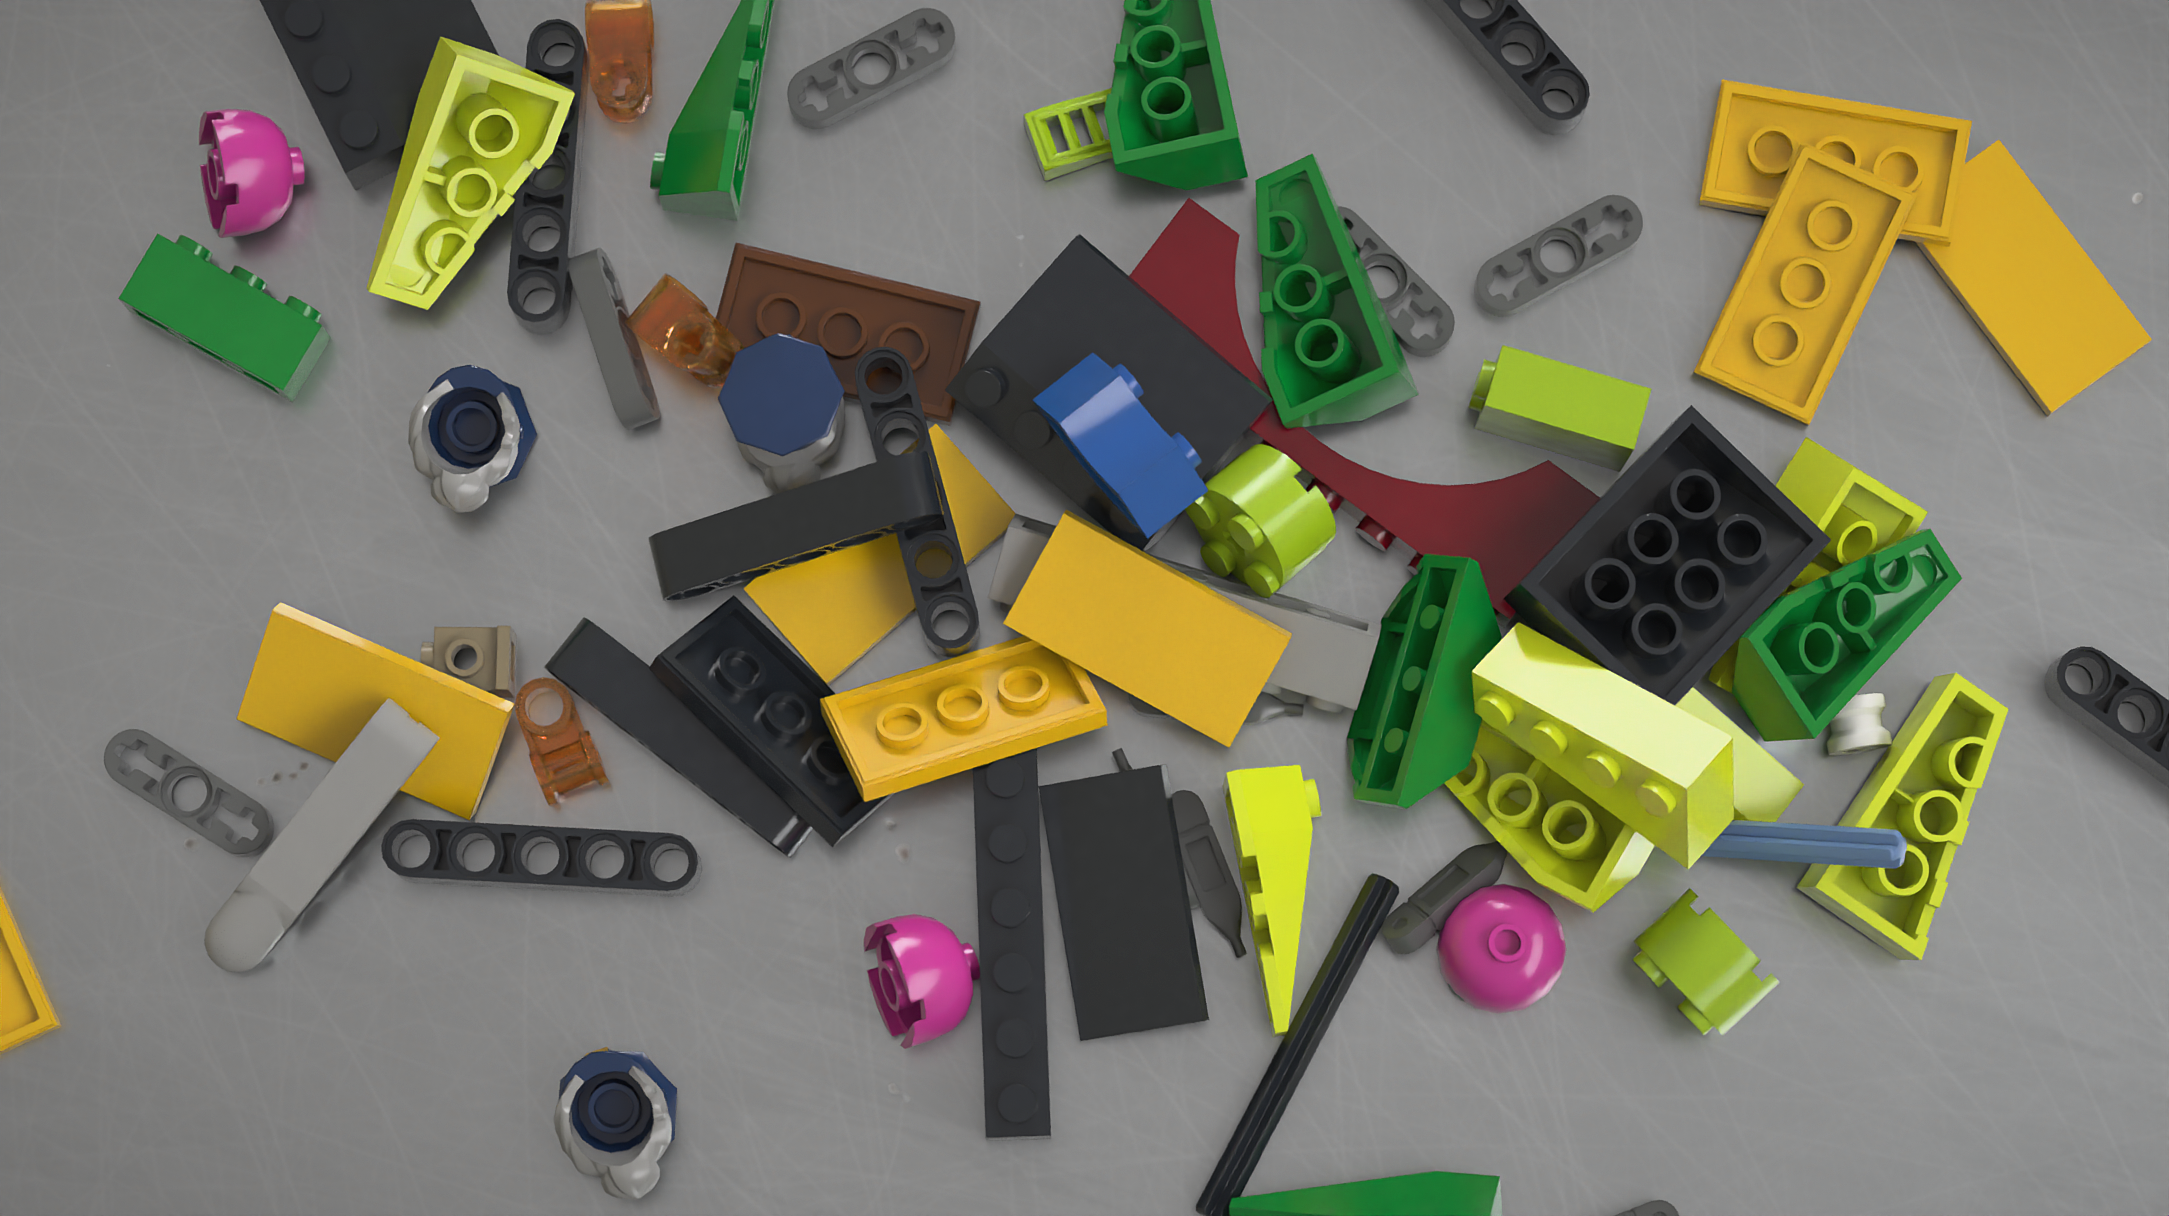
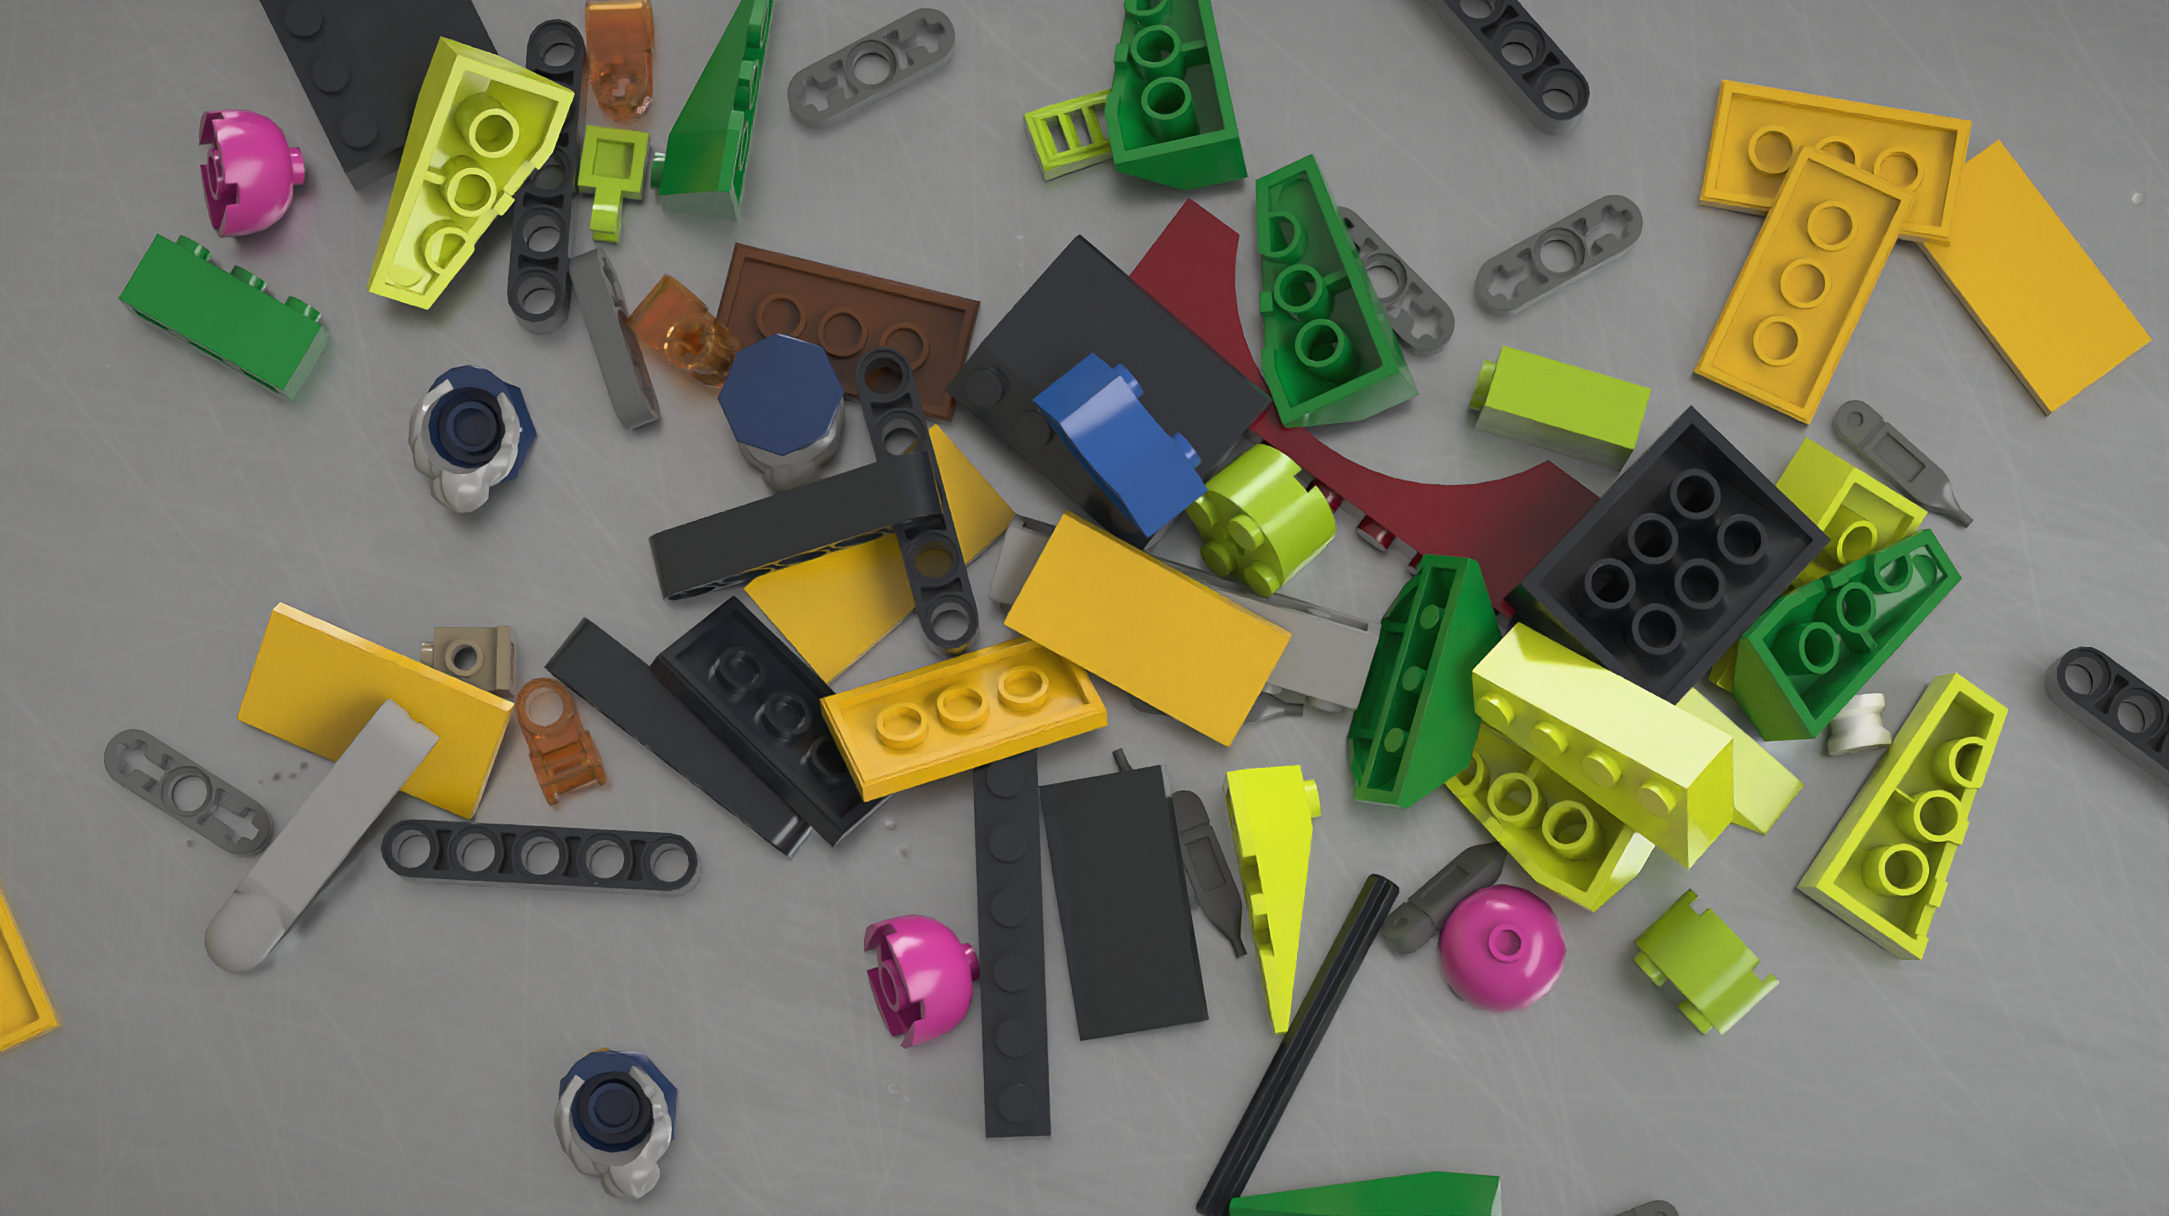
(612, 169): none -> lime plate
(1810, 844): medium blue axle -> none
(1896, 459): none -> dark grey piece

